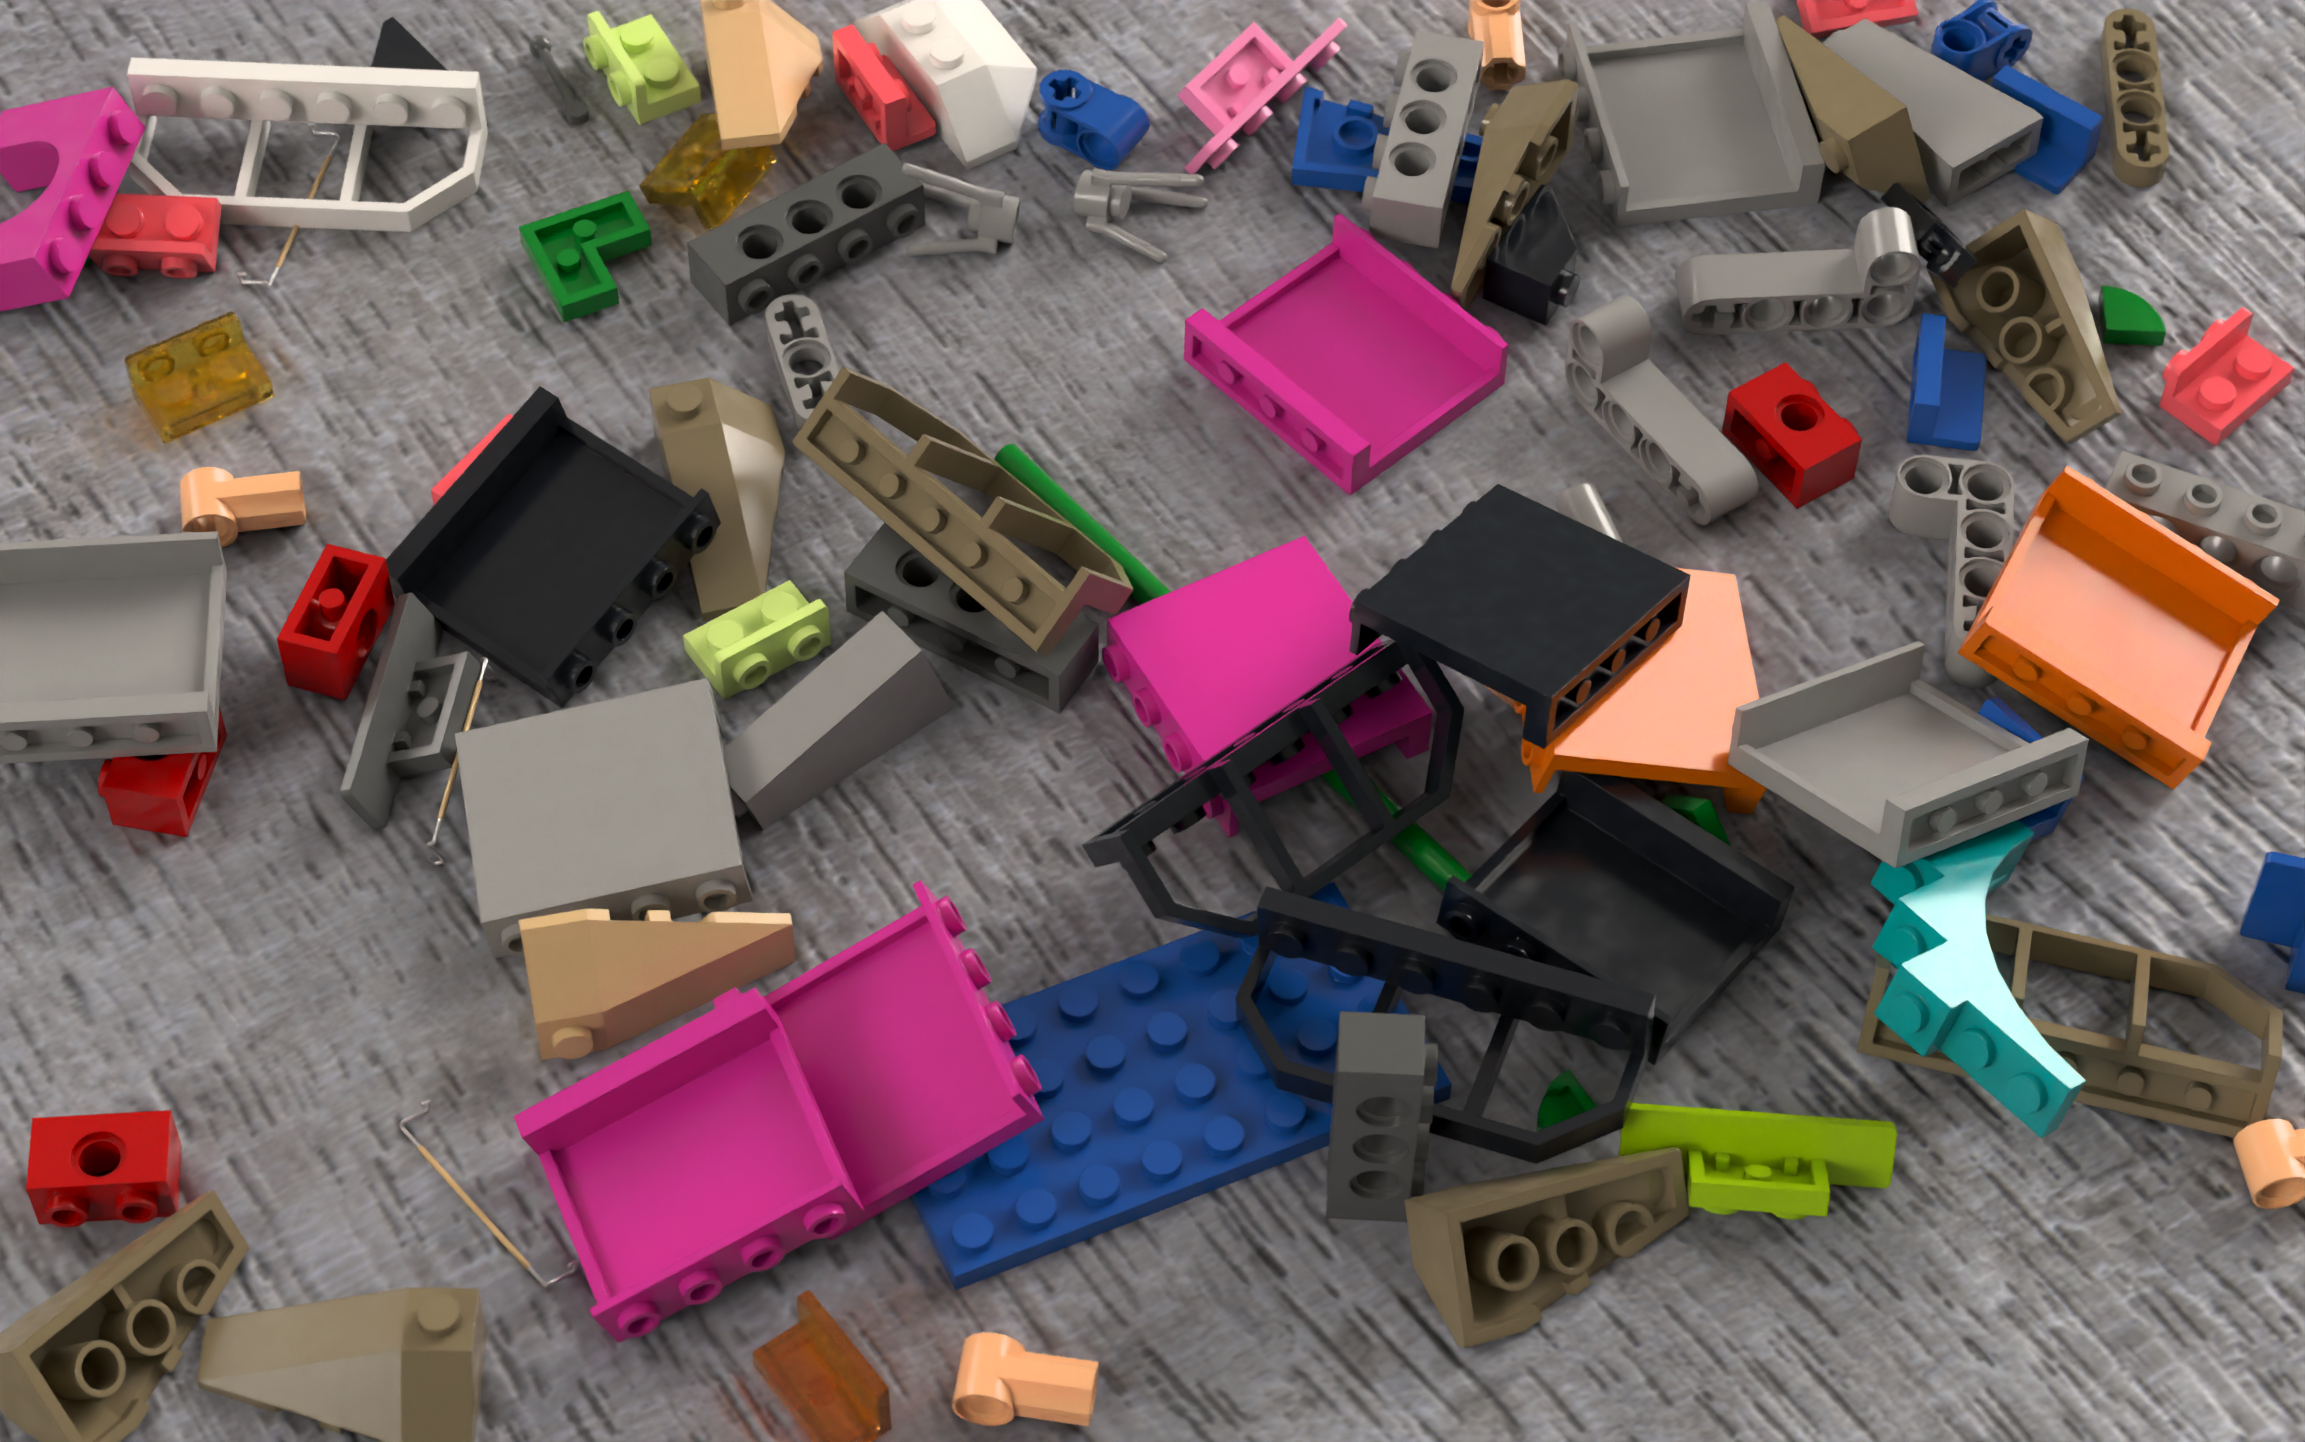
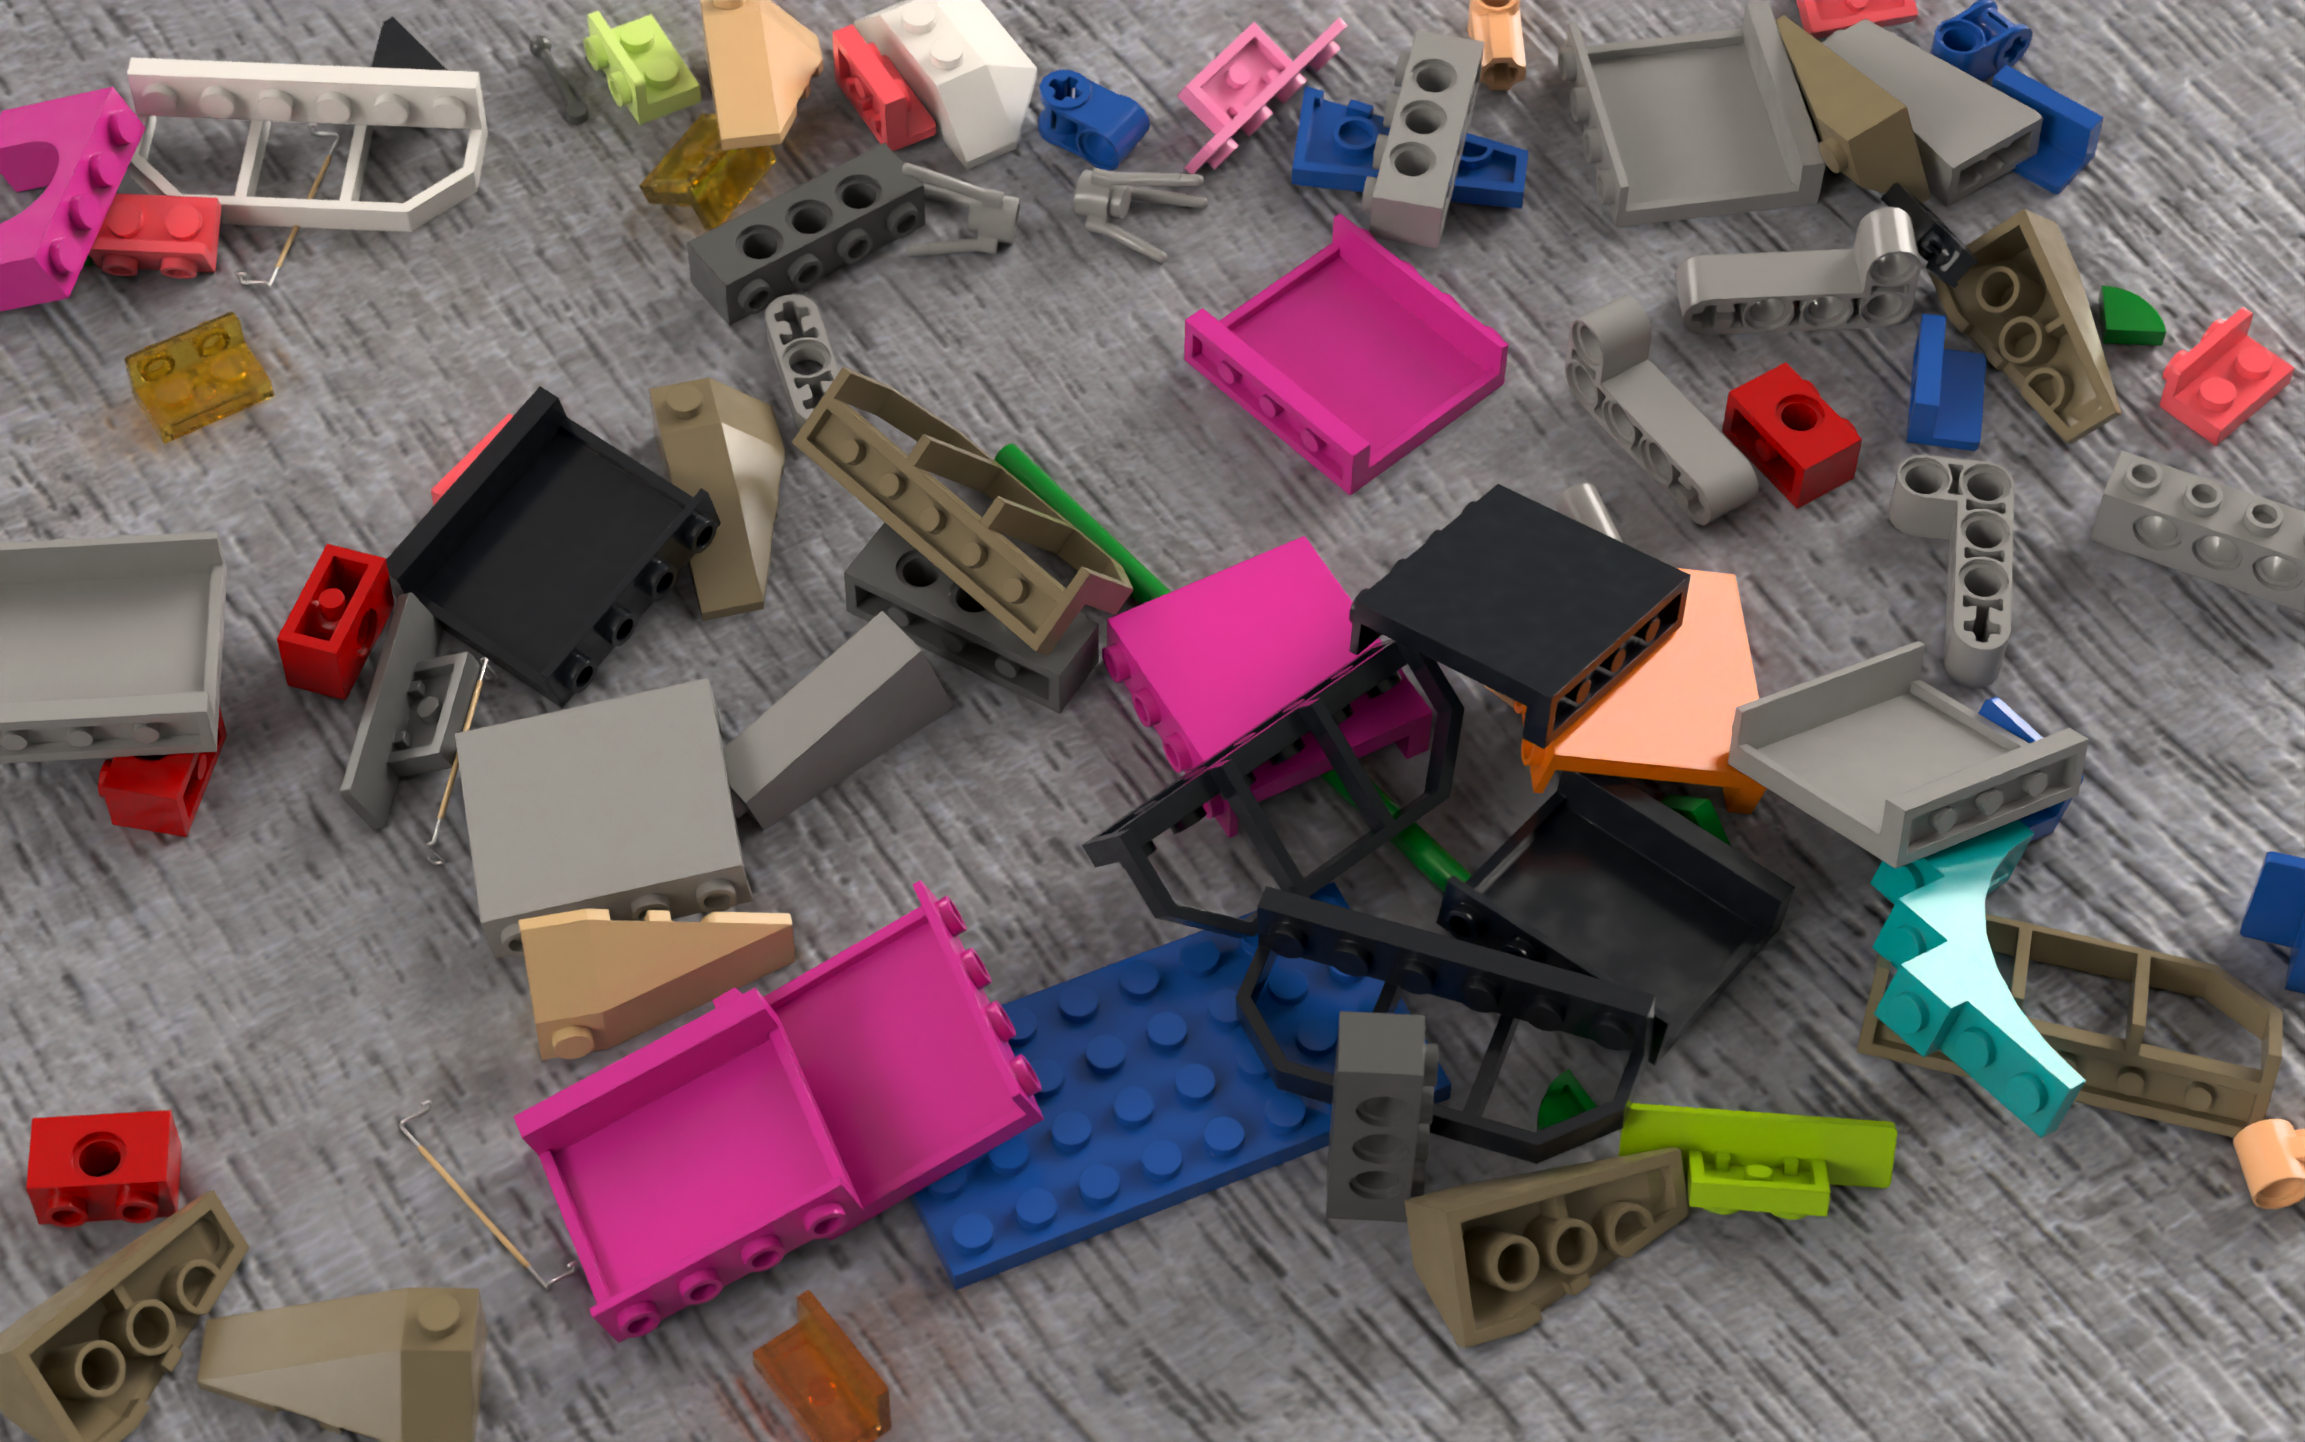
(231, 505): light nougat piece -> none
(574, 245): green plate -> none
(759, 639): yellowish green bracket -> none
(1005, 1381): light nougat piece -> none
(1518, 153): dark tan wedge -> none
(1534, 262): black slope -> none
(2117, 626): orange panel -> none
(2139, 97): dark tan beam -> none

